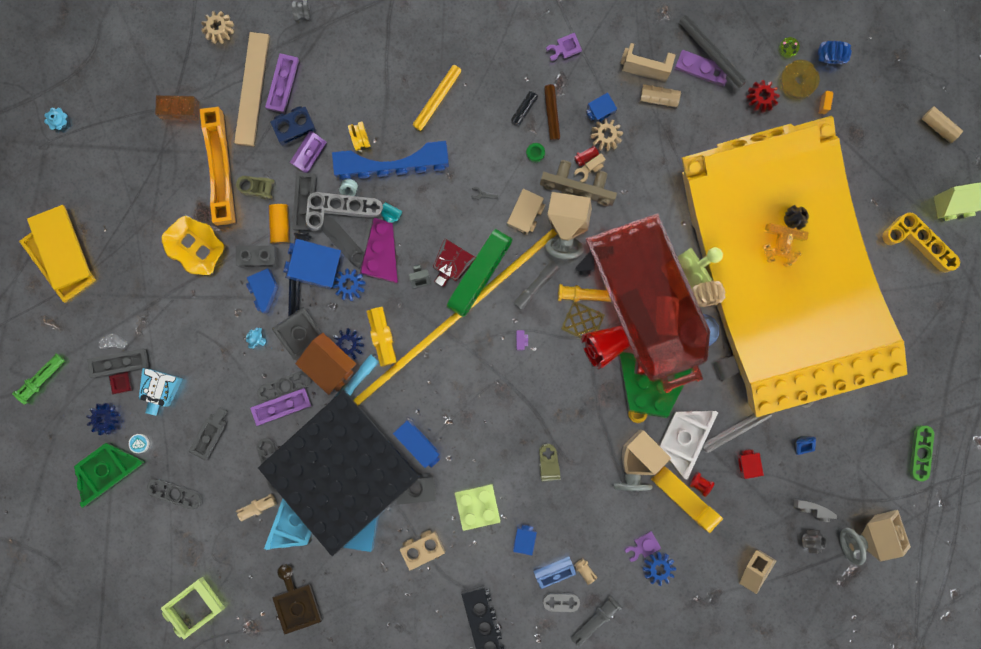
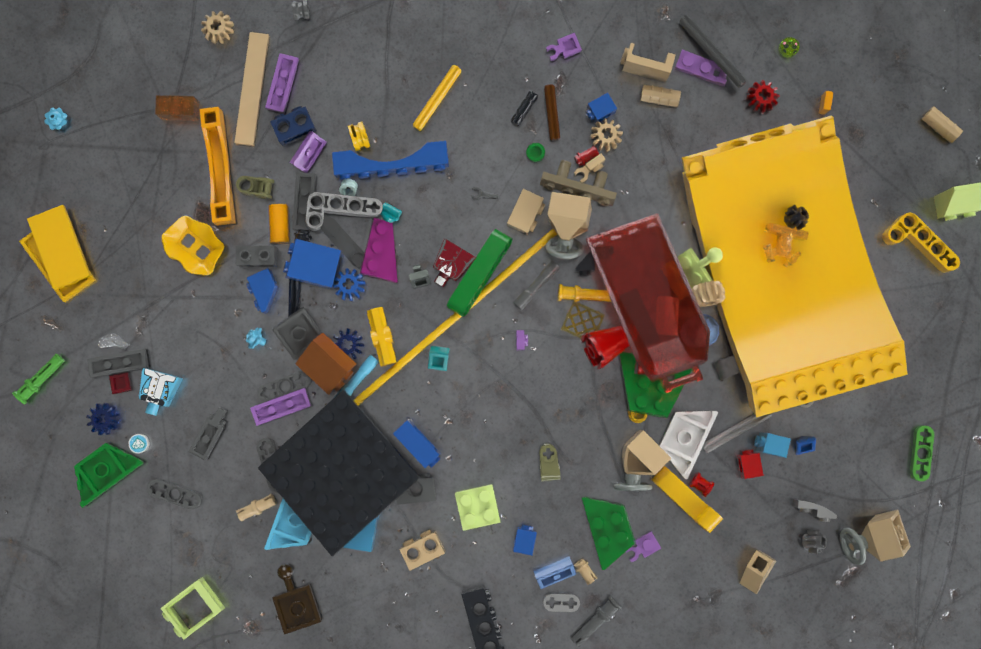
(438, 358): none -> teal slope
(609, 529): none -> green wing
(652, 572): blue gear -> none
(772, 444): none -> dark azure brick
(792, 71): clear yellow plate -> none
(834, 52): blue gear -> none

